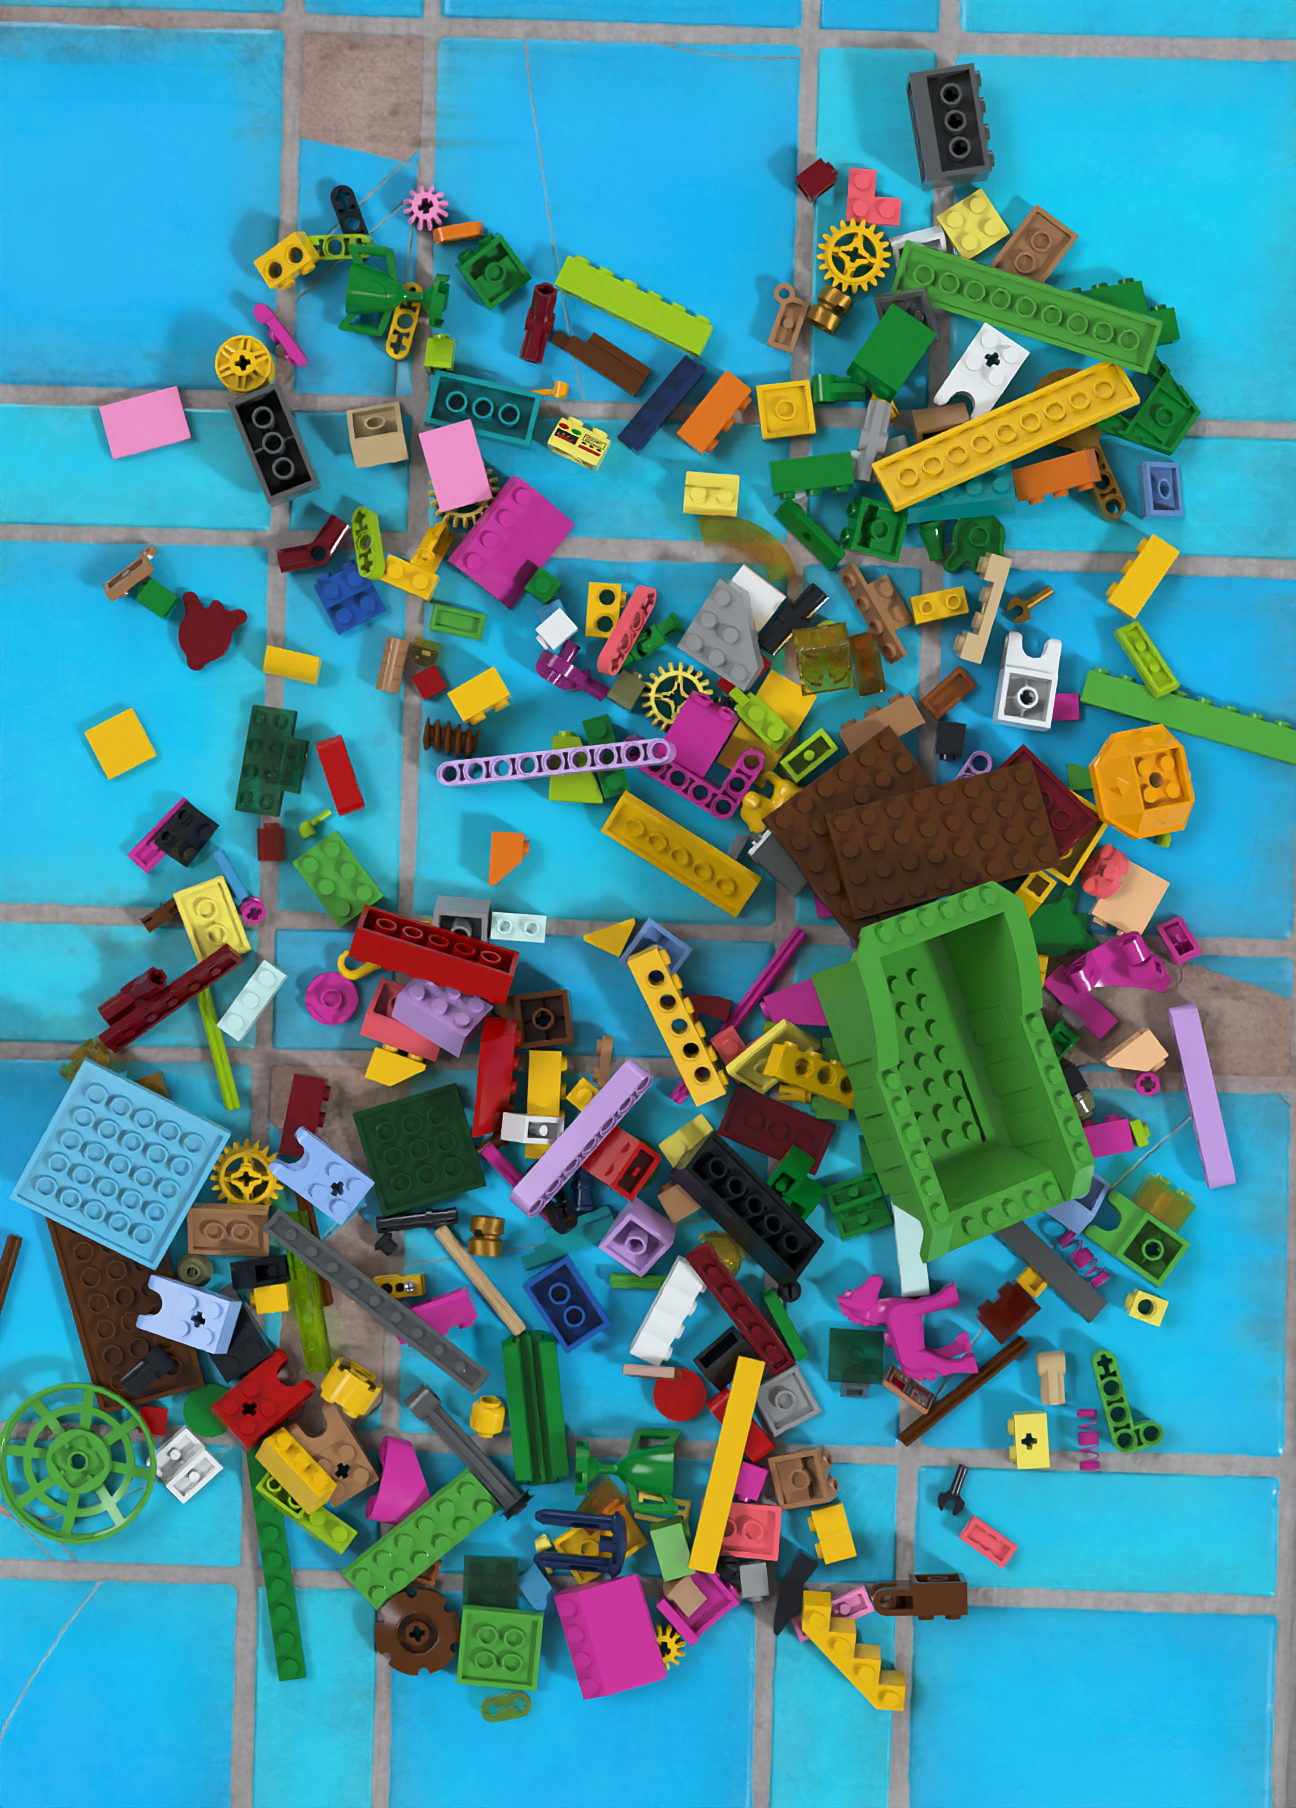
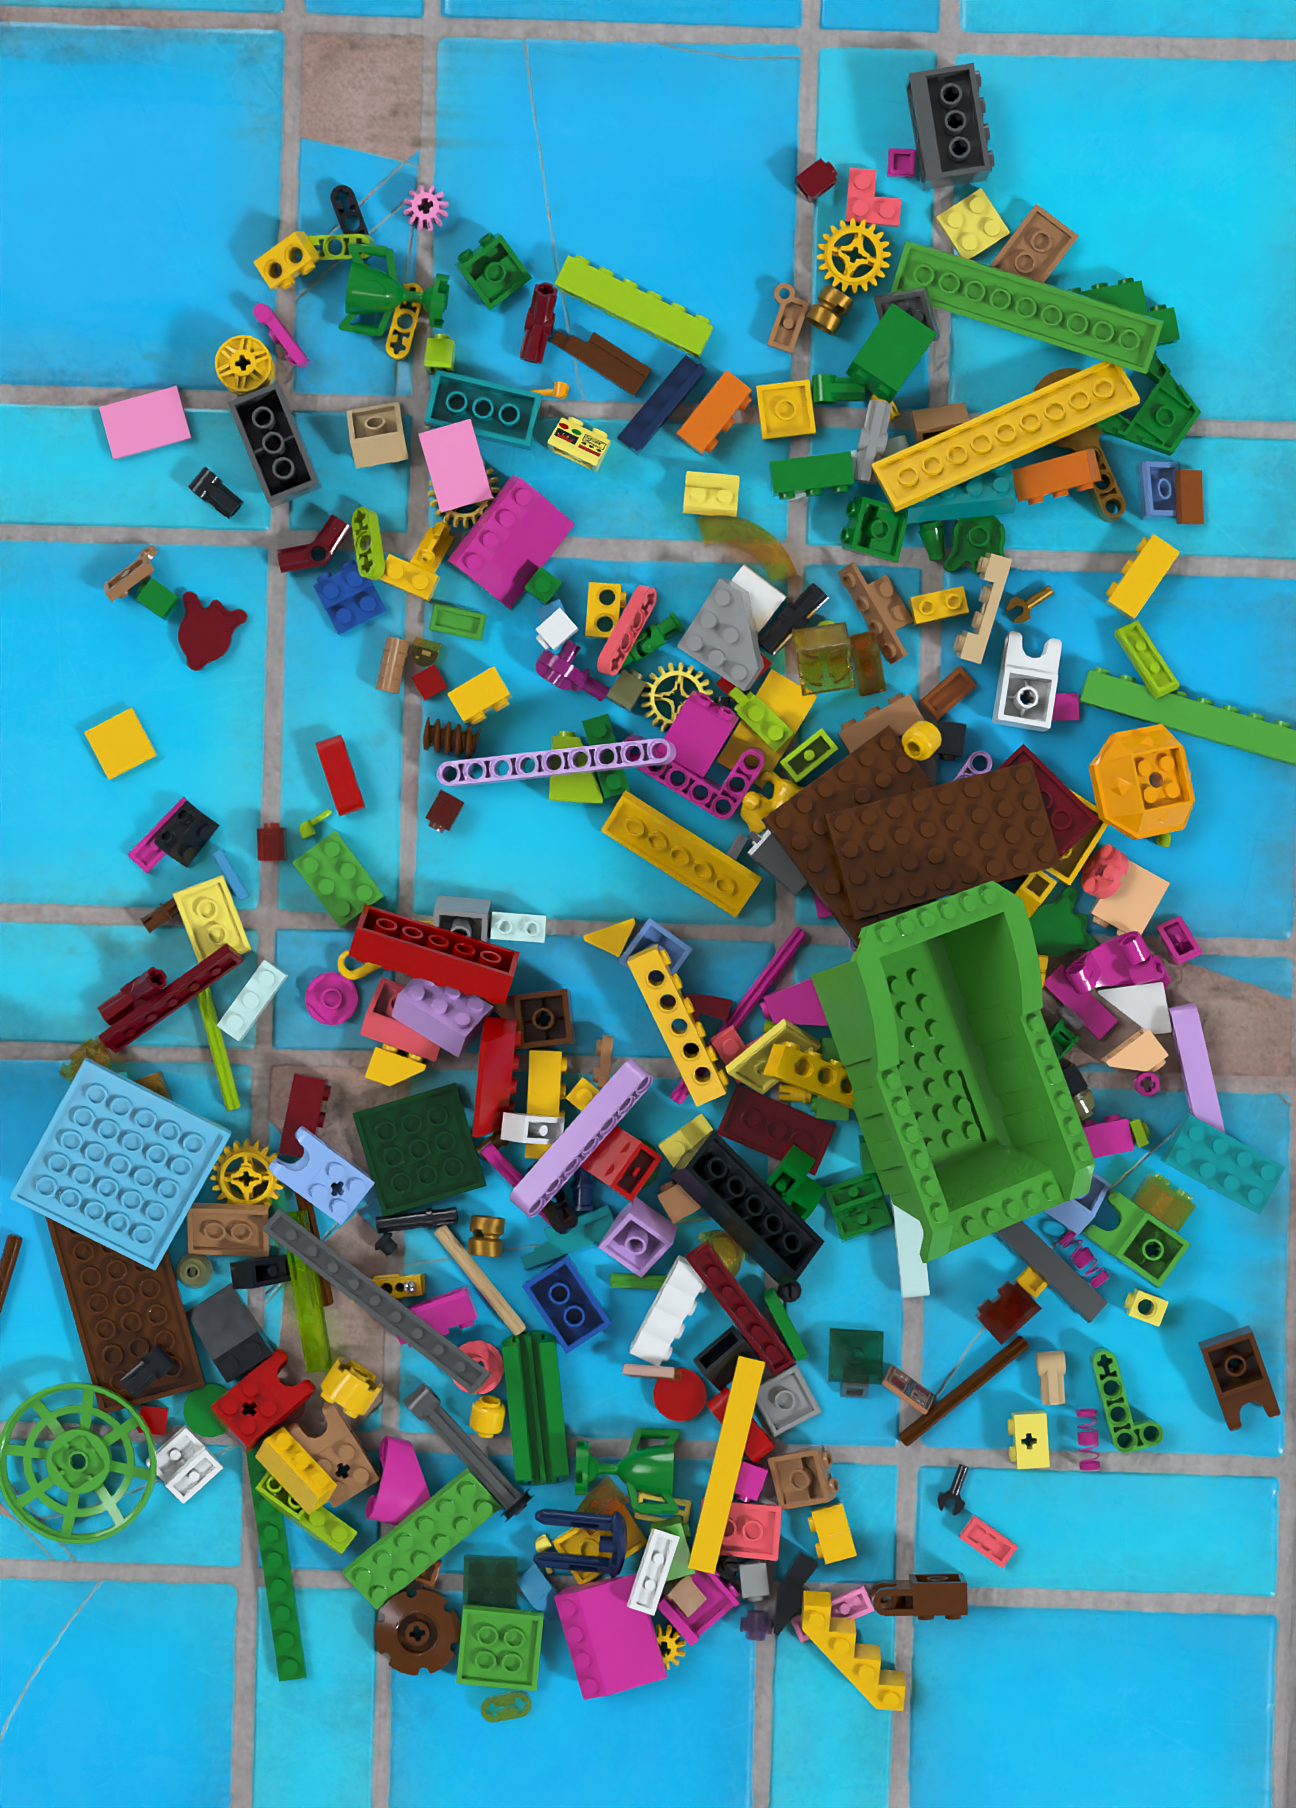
(183, 1315): light blue brick -> none
(211, 489): none -> black piece
(256, 916): dark pink bush -> none
(271, 761): clear green bracket -> none
(271, 1298): yellow brick -> none
(292, 665): yellow brick -> none
(444, 812): none -> clear red brick
(458, 233): orange beam -> none
(493, 1362): none -> coral plate
(506, 854): orange slope -> none
(653, 1571): none -> white plate
(756, 1625): none -> clear purple gear
(810, 534): green tile -> none
(901, 163): none -> dark pink tile
(906, 1329): dark pink animal -> none
(921, 740): none -> yellow head
(931, 237): white slope -> none
(977, 380): white brick -> none
(1078, 777): bright green tile -> none
(1143, 1004): none -> white sticker
(1189, 497): none -> dark orange tile
(1223, 1163): none -> teal brick
(1242, 1382): none -> reddish brown brick

